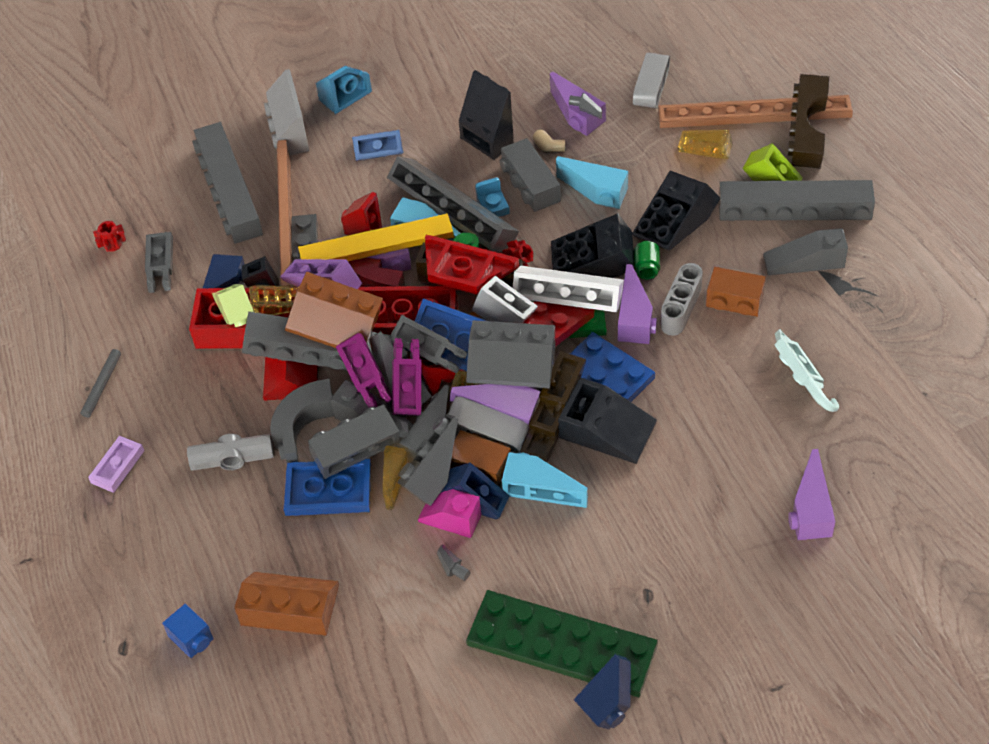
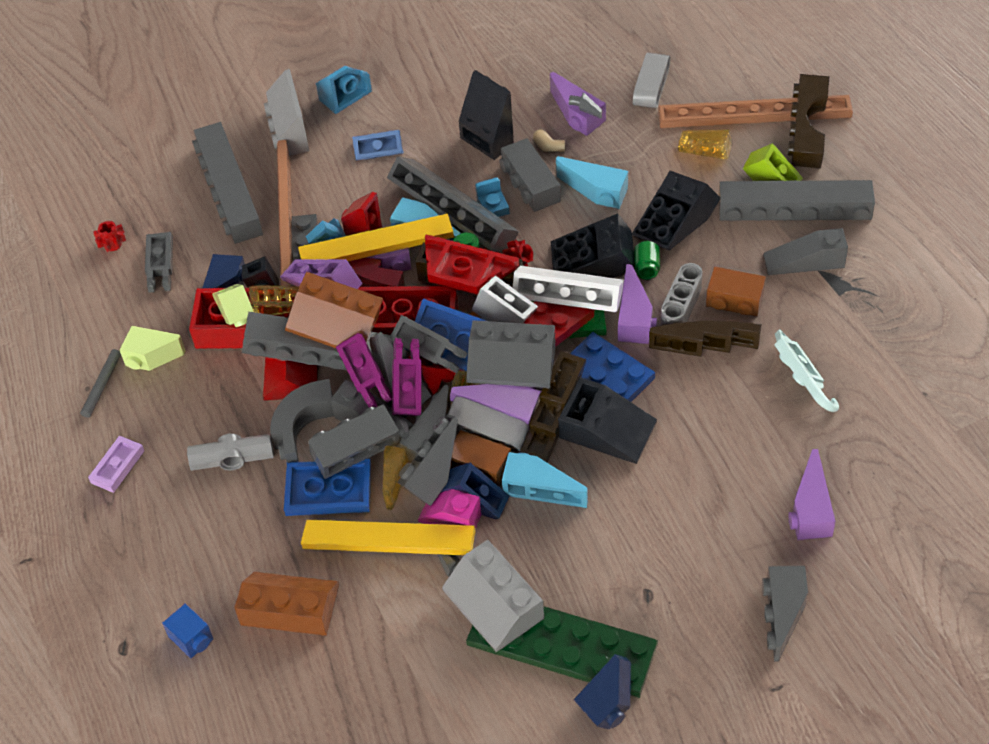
(150, 348): none -> yellowish green slope
(325, 231): none -> dark azure bracket
(388, 537): none -> yellow tile
(493, 596): none -> light grey slope
(693, 337): none -> dark brown slope
(787, 600): none -> dark grey slope

